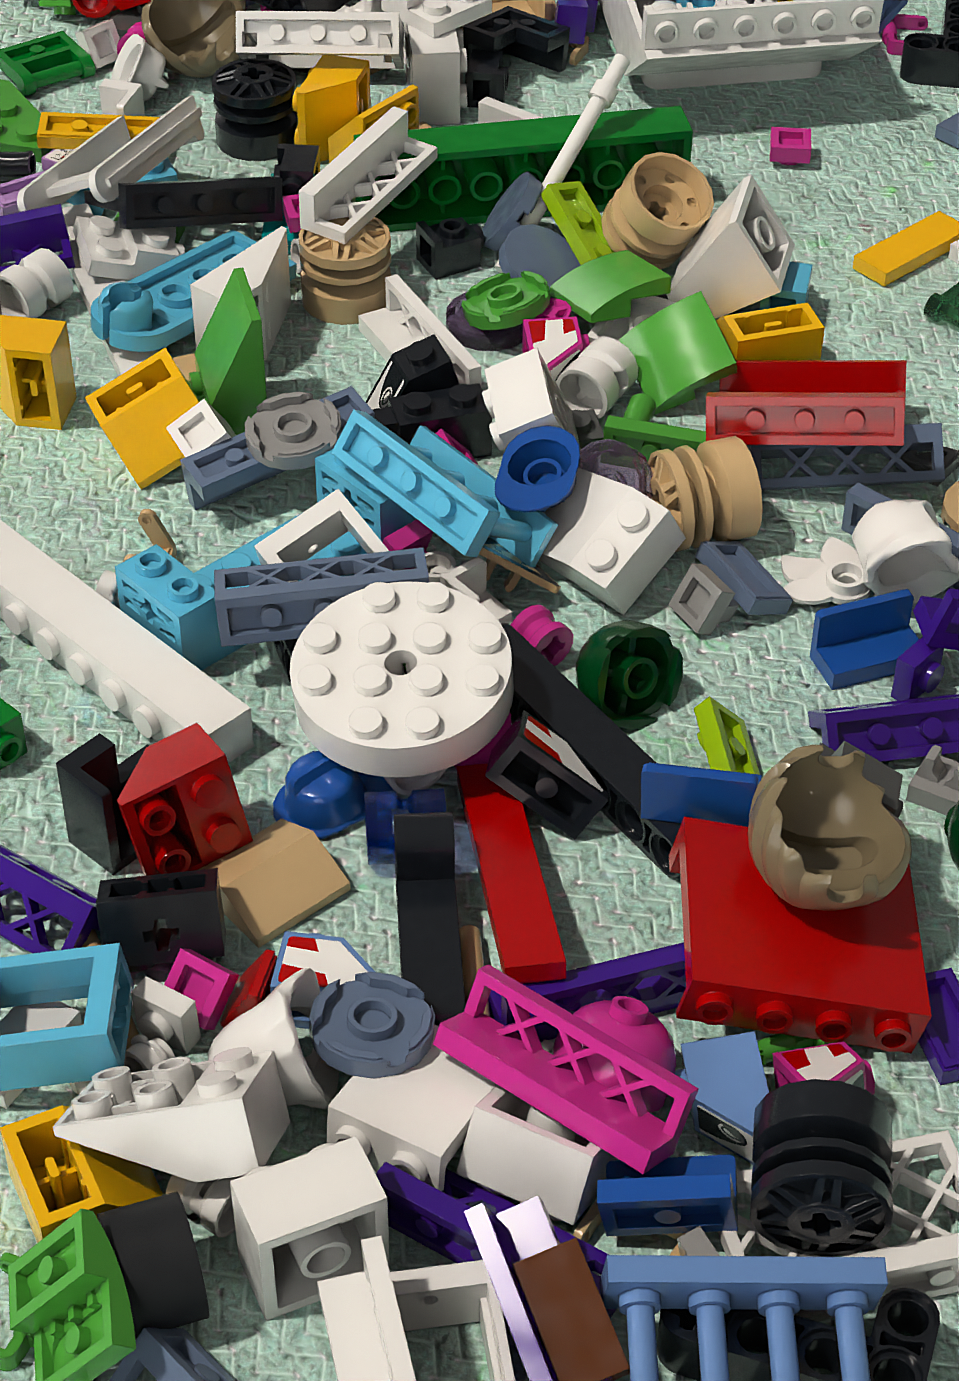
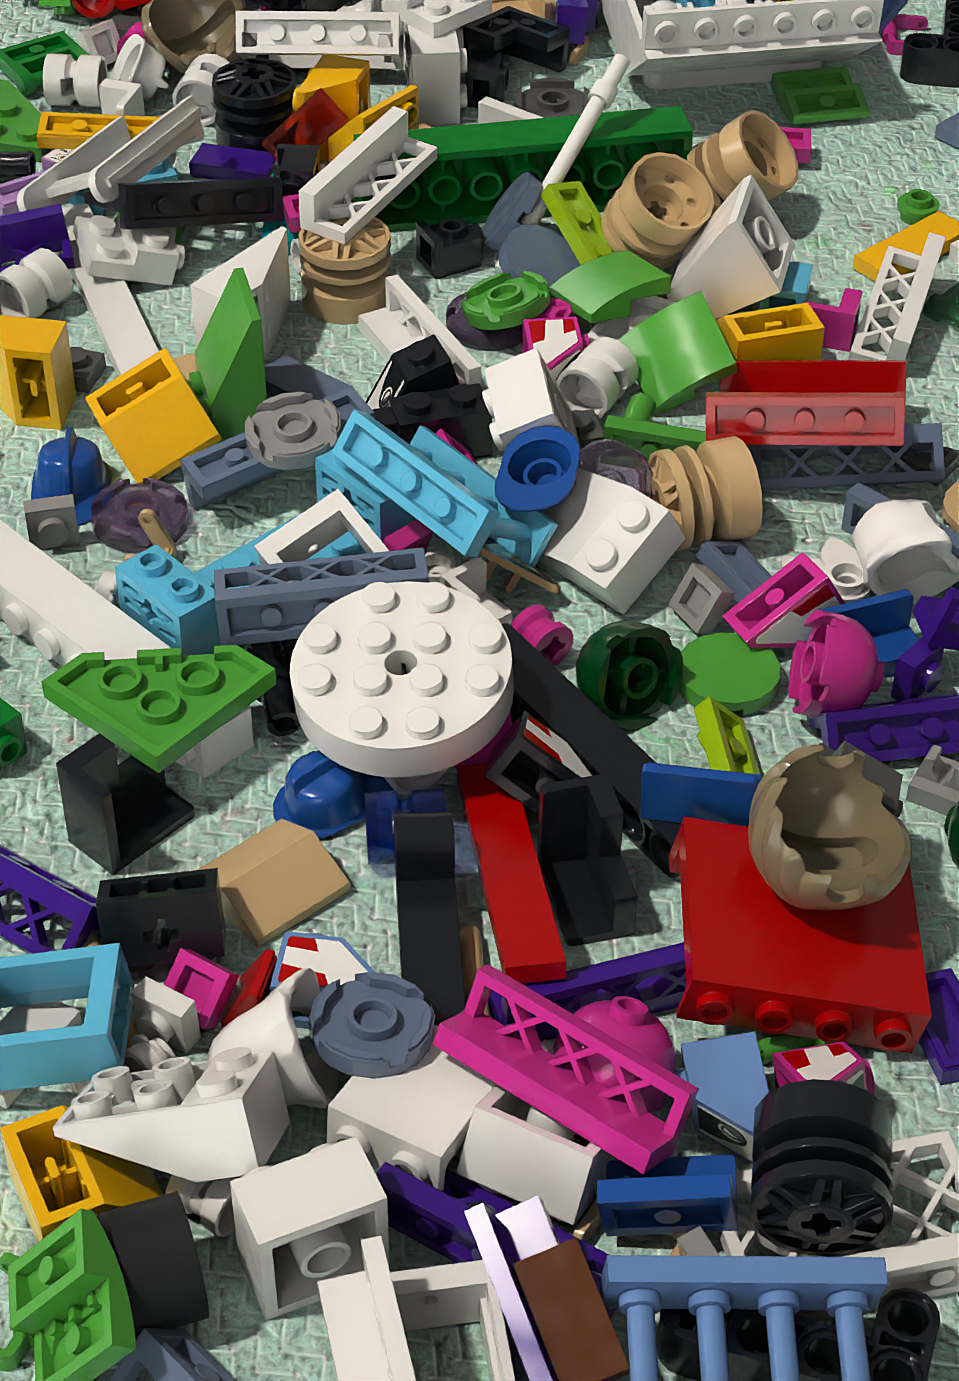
(52, 522): none -> light grey plate
(71, 467): none -> blue piece
(86, 368): none -> dark grey plate
(87, 76): none -> white wheel
(118, 508): none -> clear purple tile
(158, 304): medium azure plate -> none
(161, 699): none -> bright green plate
(183, 804): red slope -> none
(198, 83): none -> white wheel
(199, 429): white panel -> none
(228, 162): none -> dark purple tile
(279, 700): none -> black pin
(290, 375): none -> sand blue tile
(308, 124): none -> clear red slope
(552, 98): none -> flat silver plate
(584, 860): none -> black panel
(729, 673): none -> bright green tile
(743, 148): none -> tan wheel
(779, 607): none -> dark pink slope
(819, 95): none -> bright green slope
(834, 666): none -> dark pink cylinder
(840, 321): none -> dark pink panel
(910, 305): none -> white fence
(916, 206): none -> bright green plate

